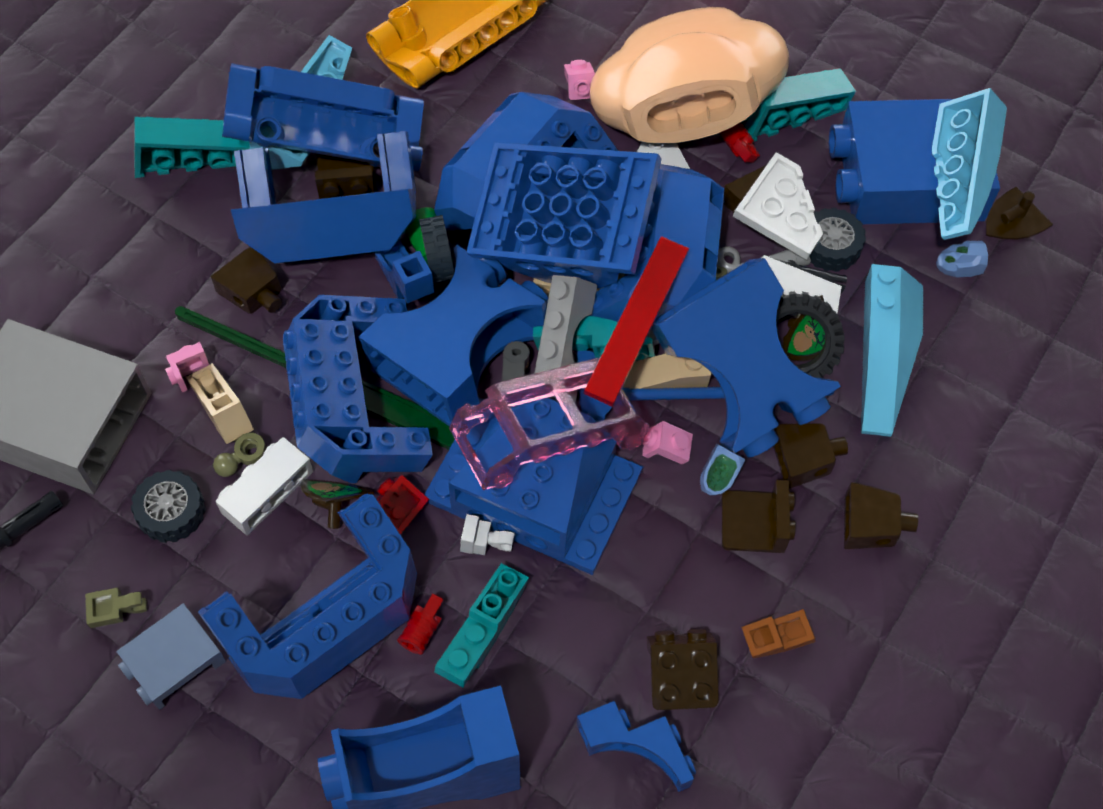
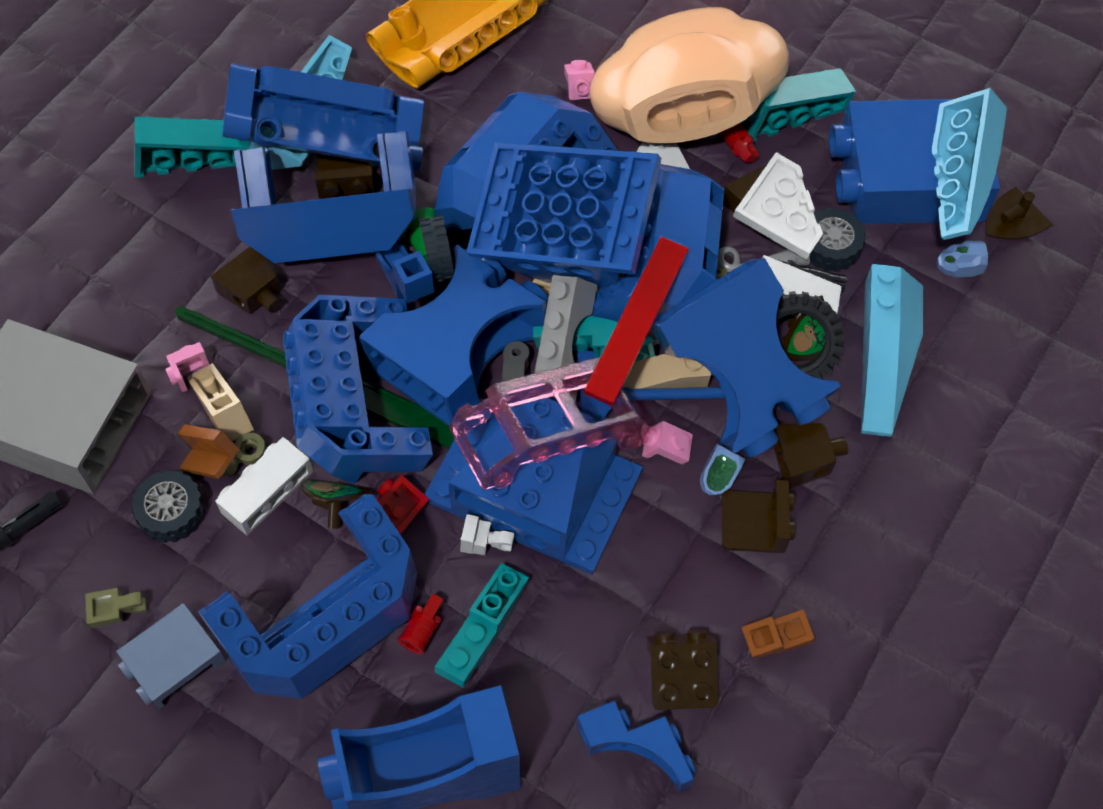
(210, 452): none -> dark orange panel
(874, 518): dark brown torso -> none

